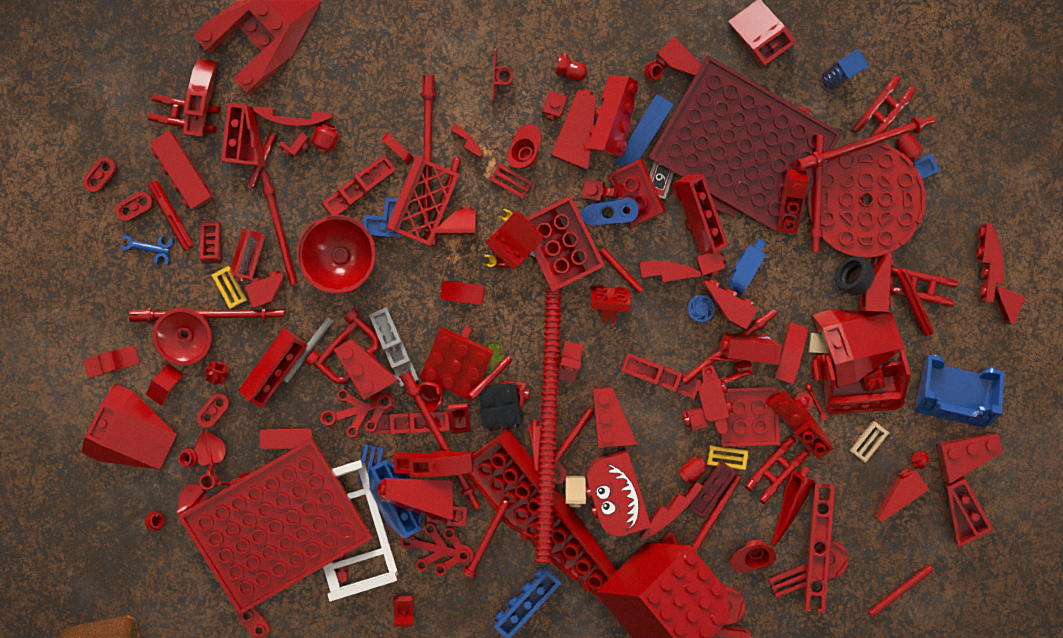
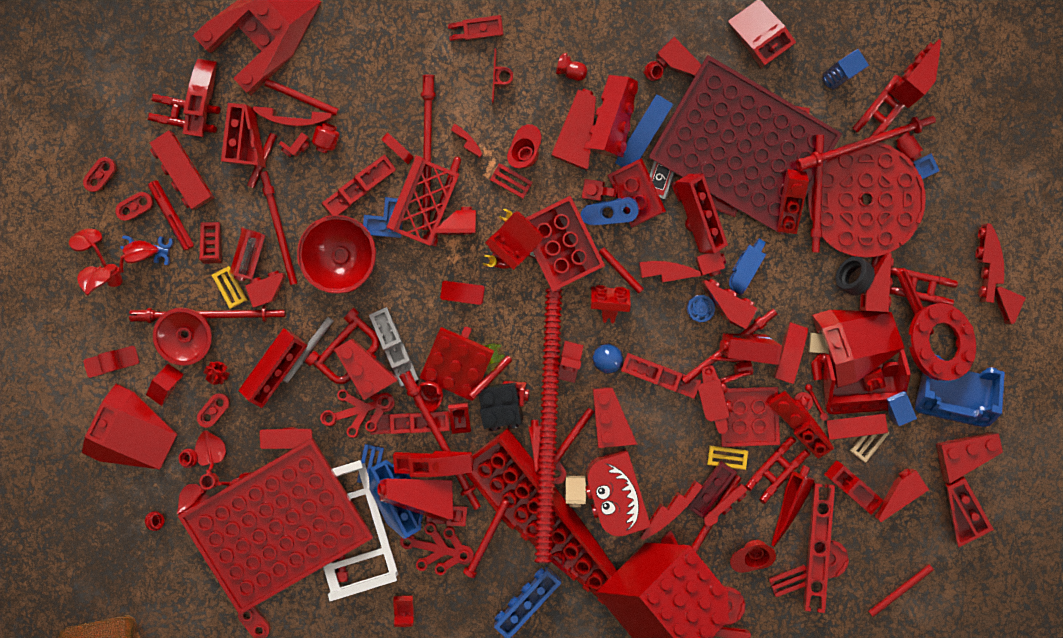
(93, 277): none -> red plant
(301, 97): none -> red bar
(478, 28): none -> red hinge
(554, 105): red bracket -> none
(608, 358): none -> blue hair
(693, 469): red brick -> none
(694, 418): red brick -> none
(725, 505): none -> red hinge
(853, 487): none -> red slope
(857, 426): none -> red tile
(900, 409): none -> blue slope
(918, 76): none -> red slope
(920, 460): red plate -> none
(921, 349): none -> red plate

